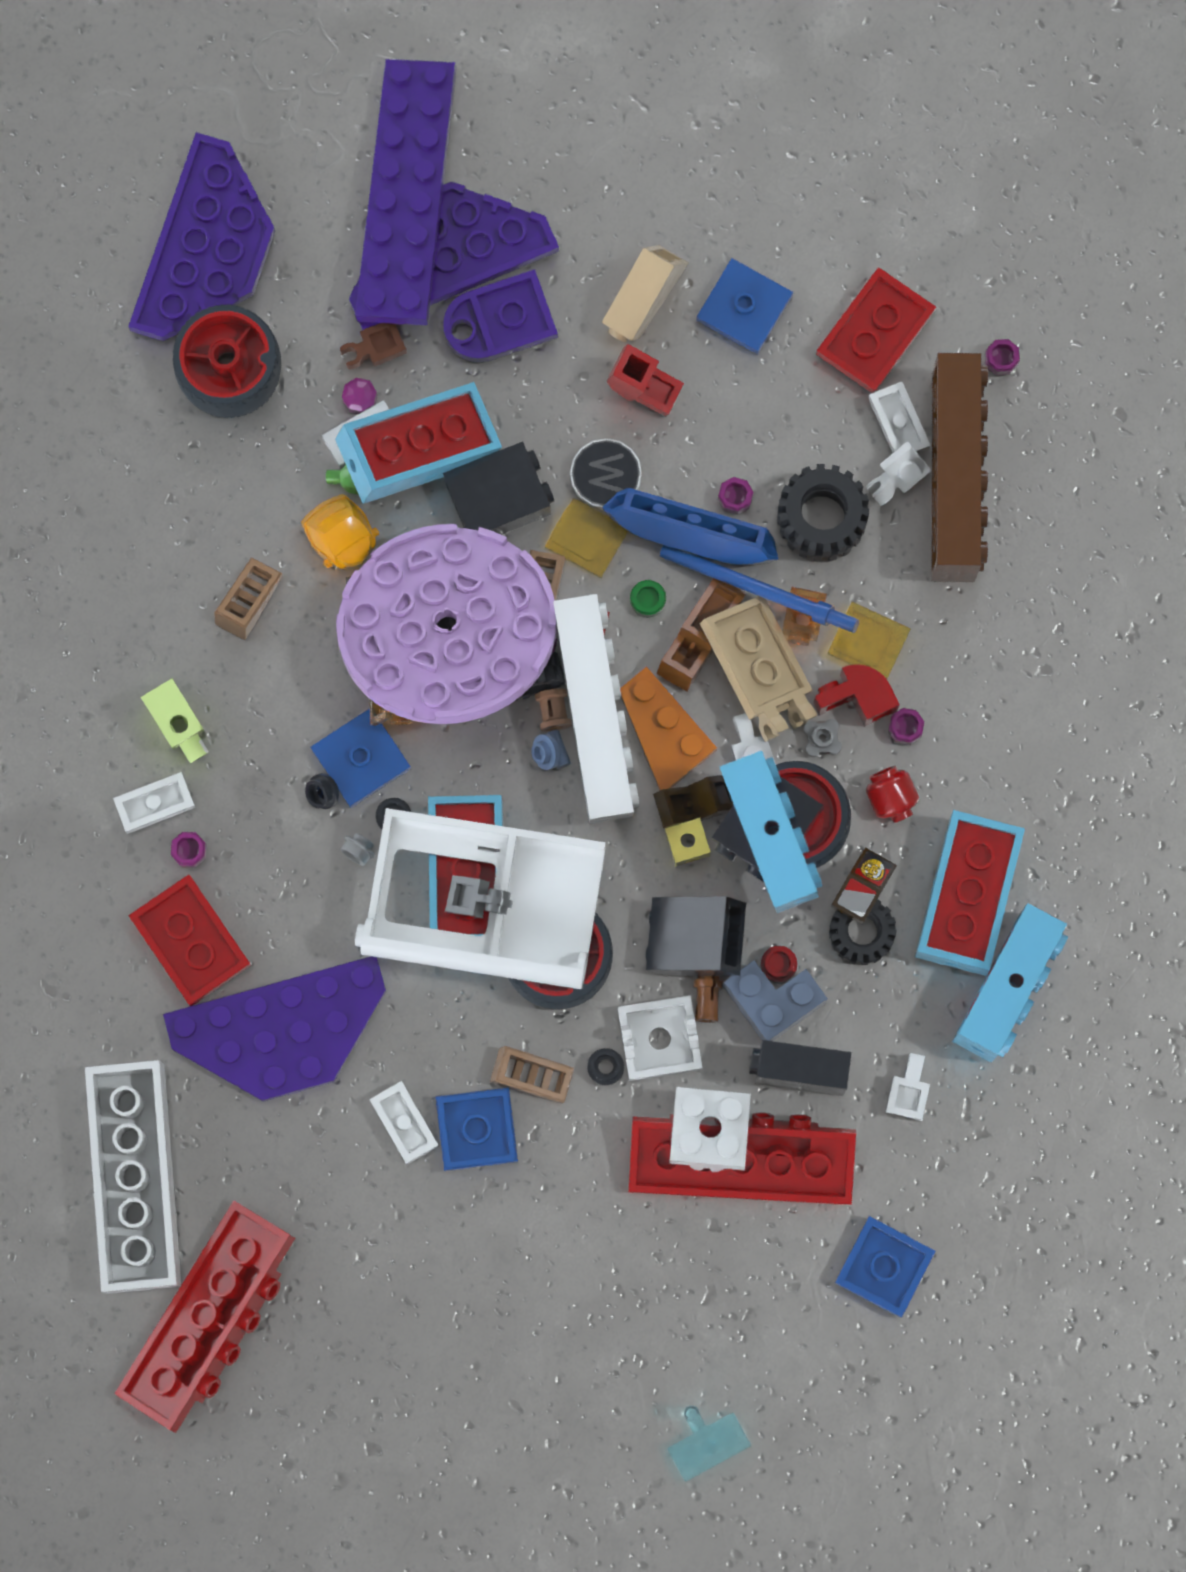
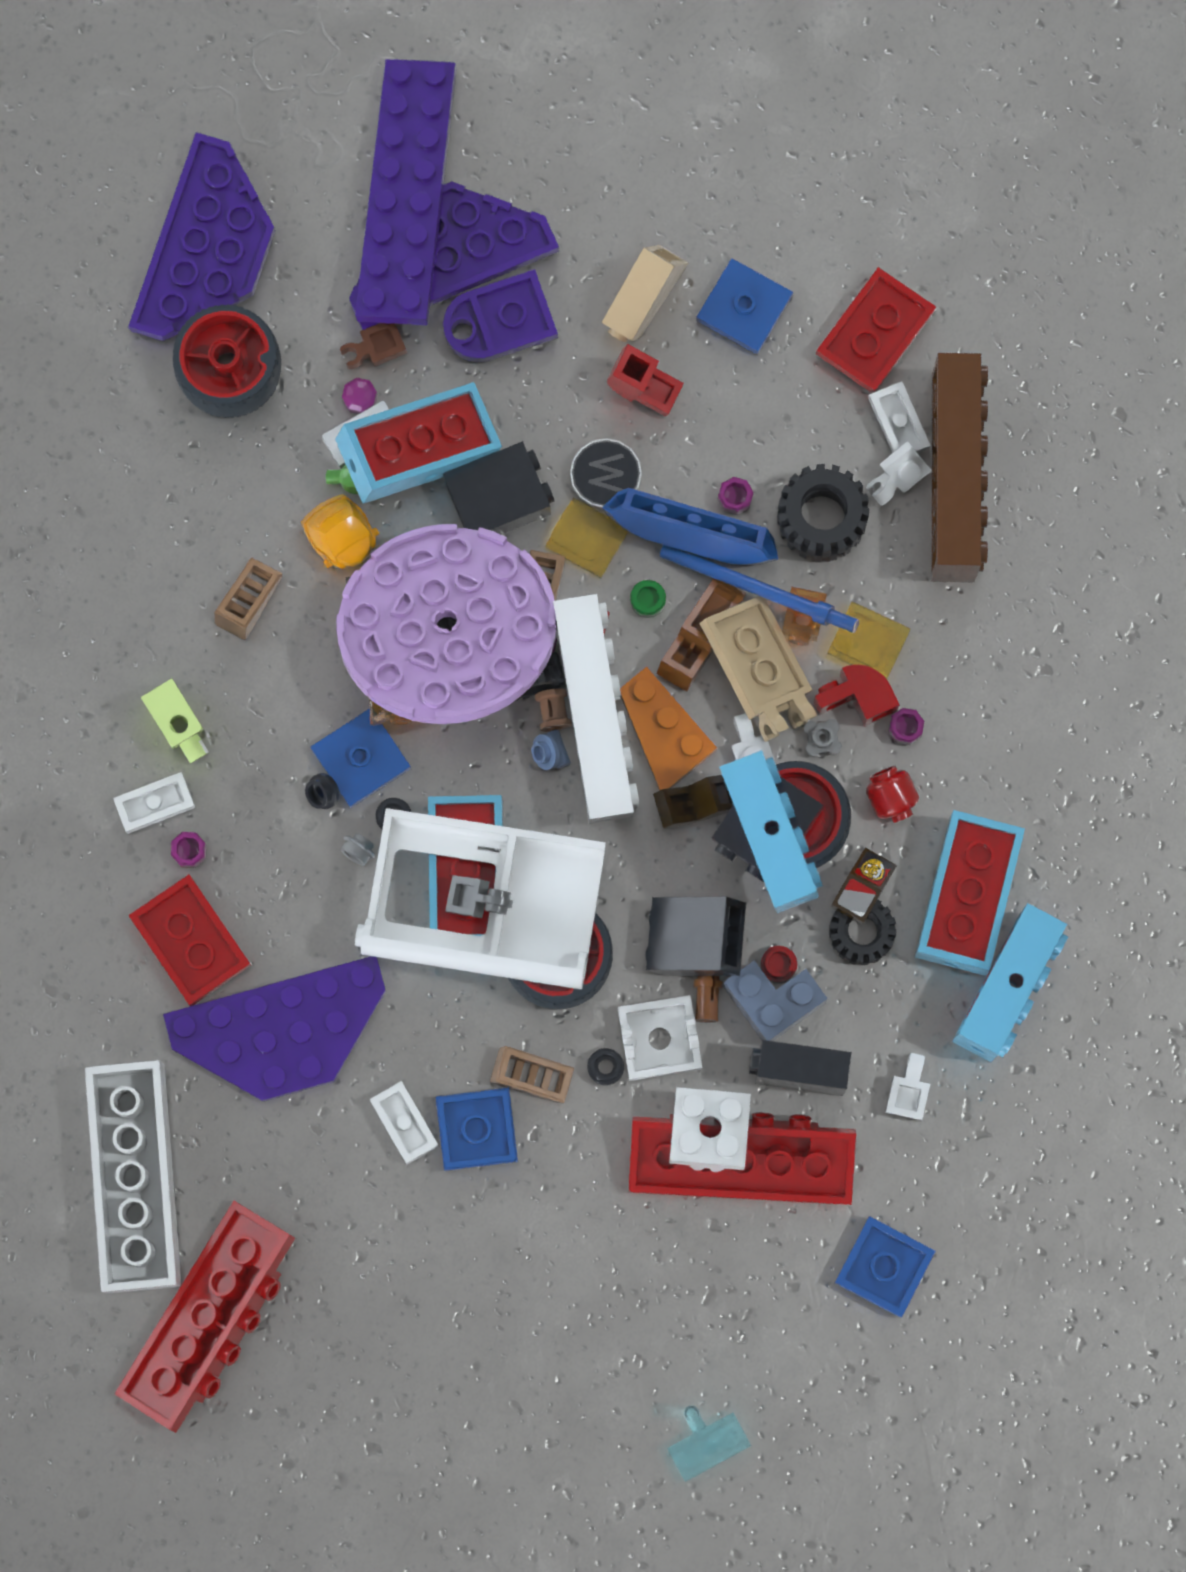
(683, 854): light yellow piece -> none
(1002, 357): magenta tile -> none

